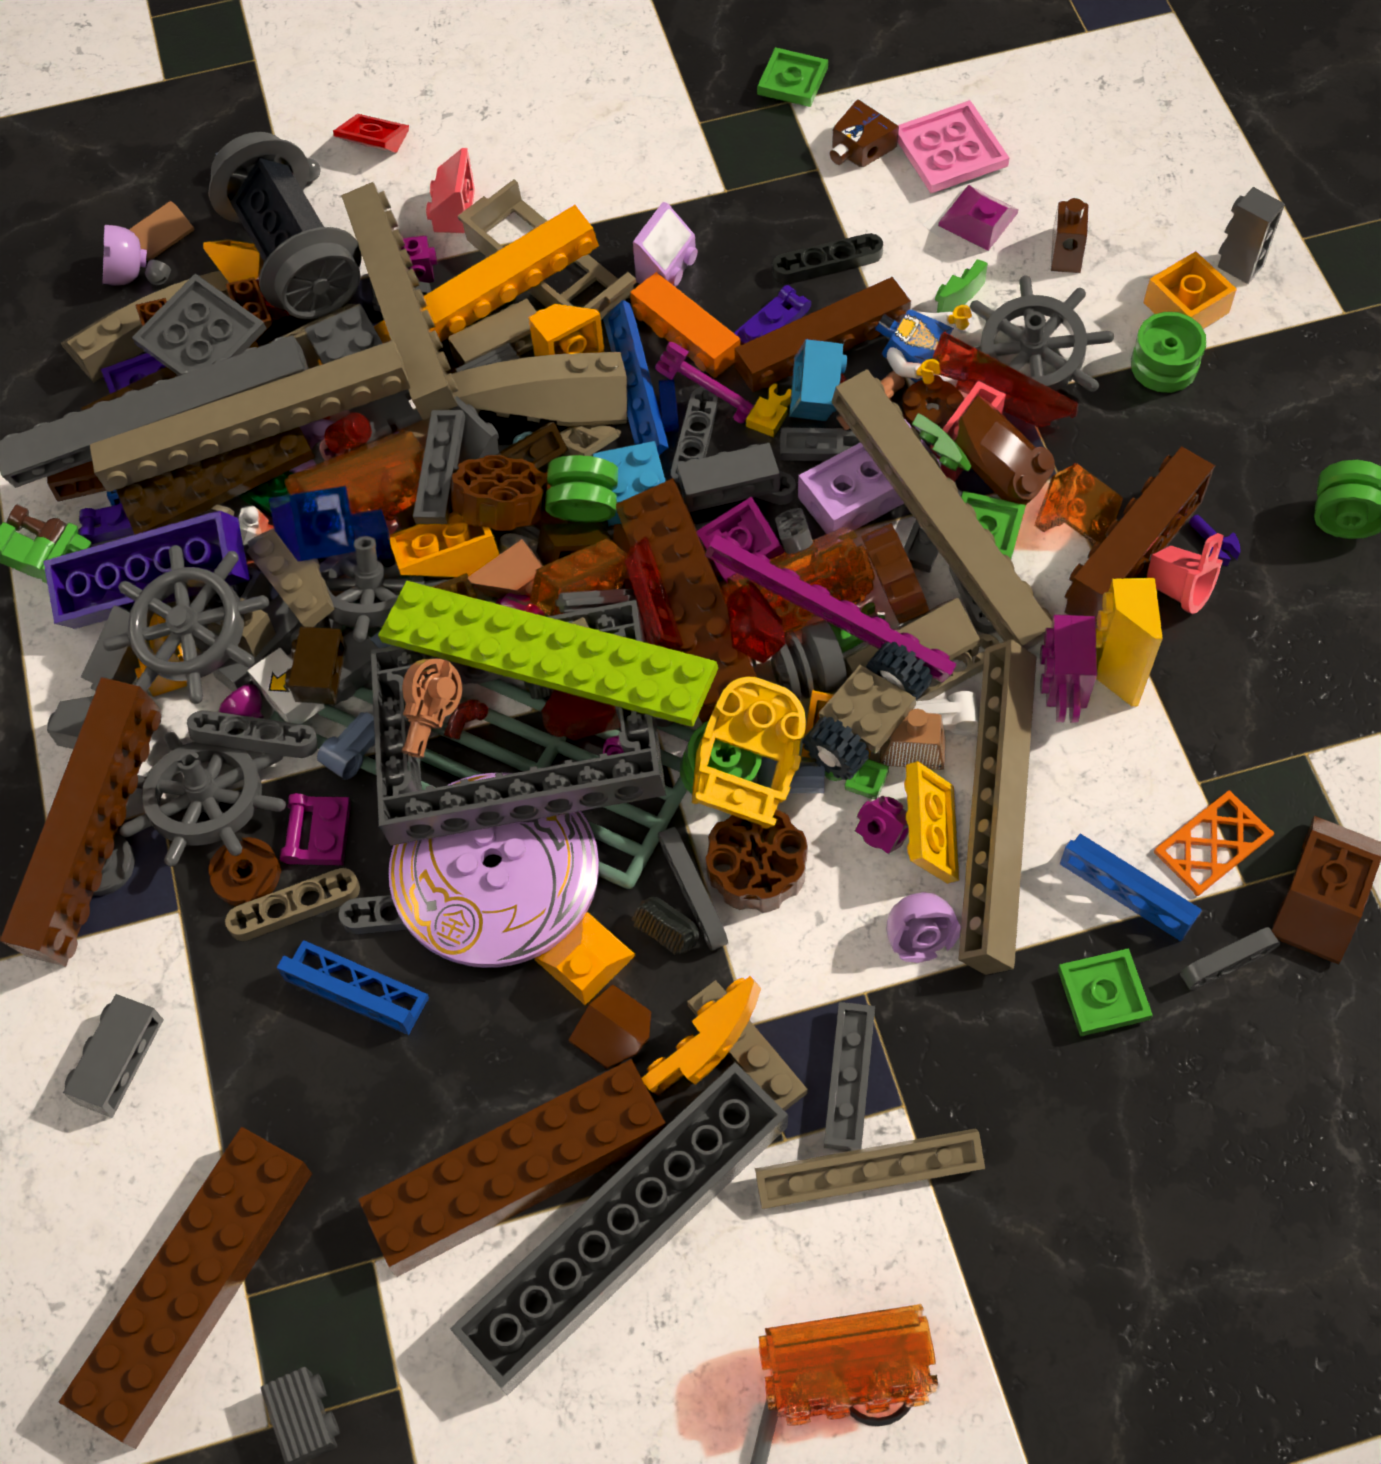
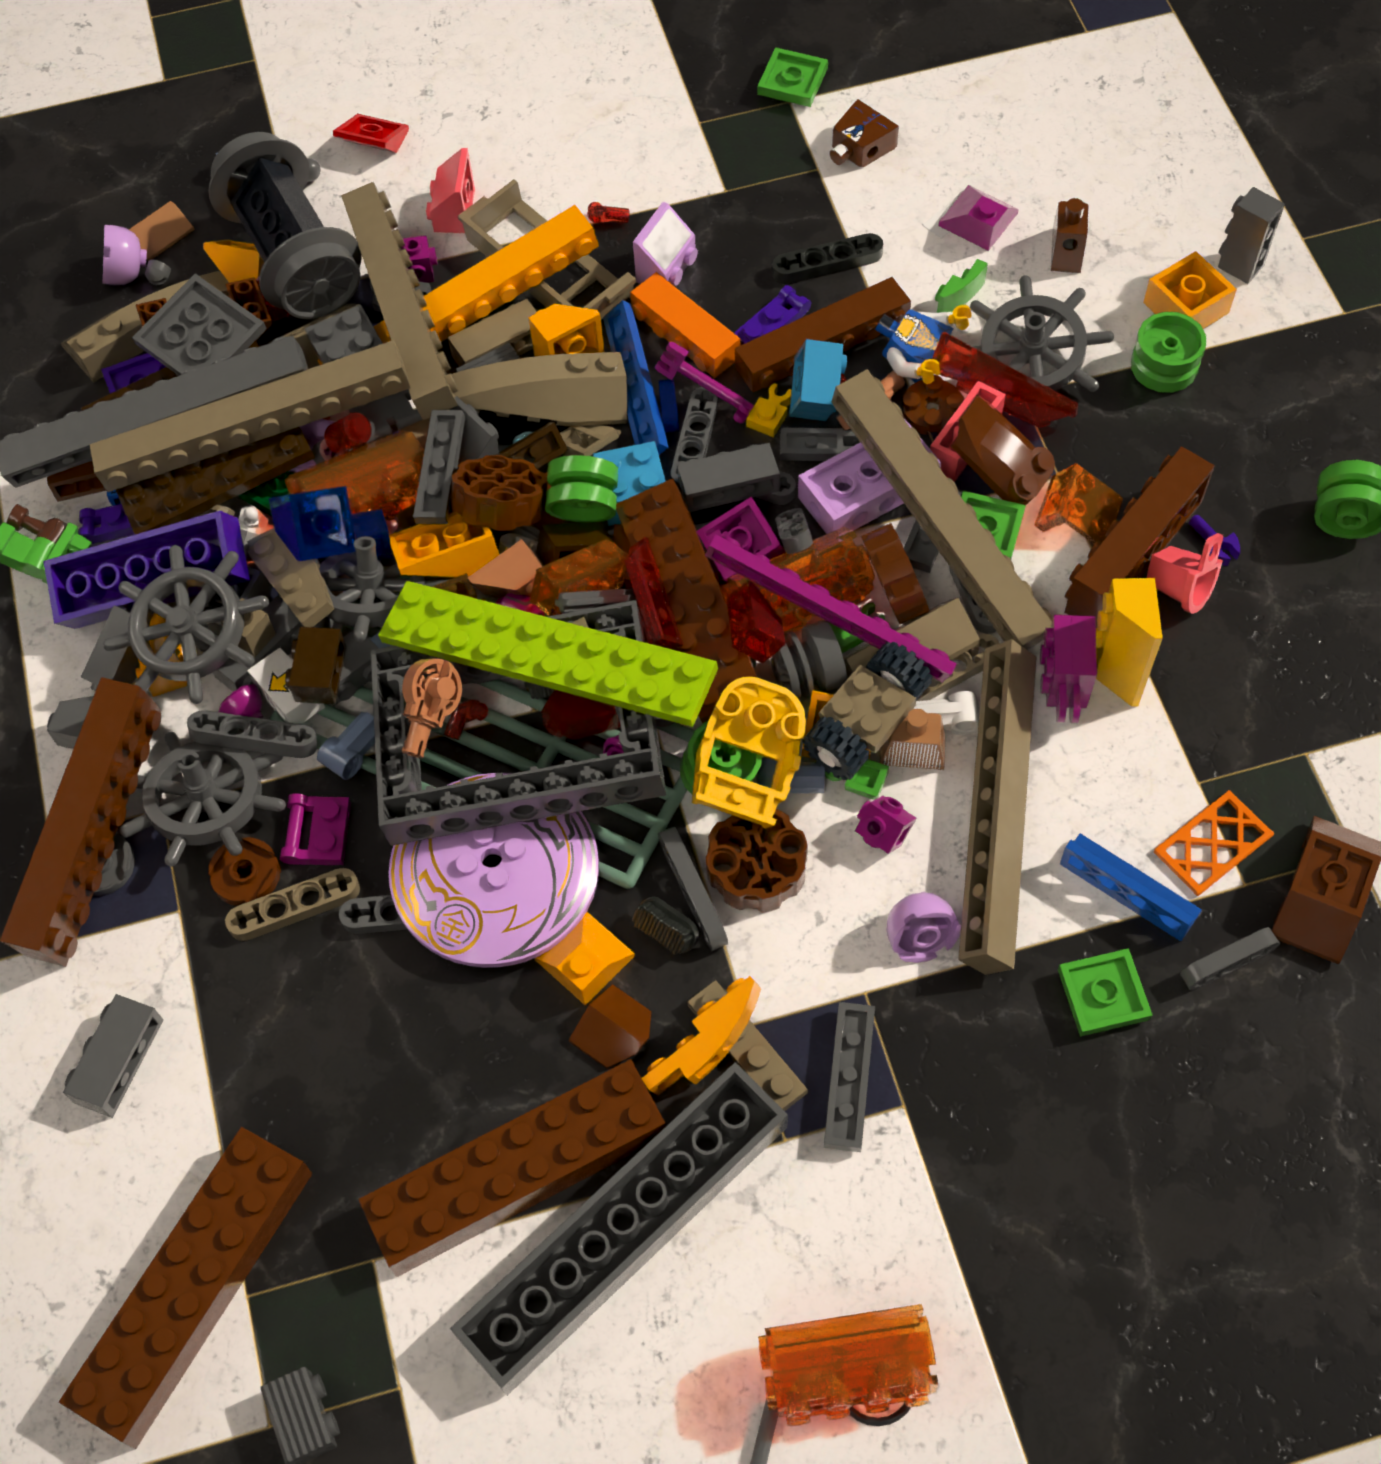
(350, 994): blue fence -> none
(600, 214): none -> clear red arm
(869, 1168): dark tan plate -> none
(931, 822): yellow plate -> none
(944, 446): bright green slope -> none
(951, 146): bright pink plate -> none

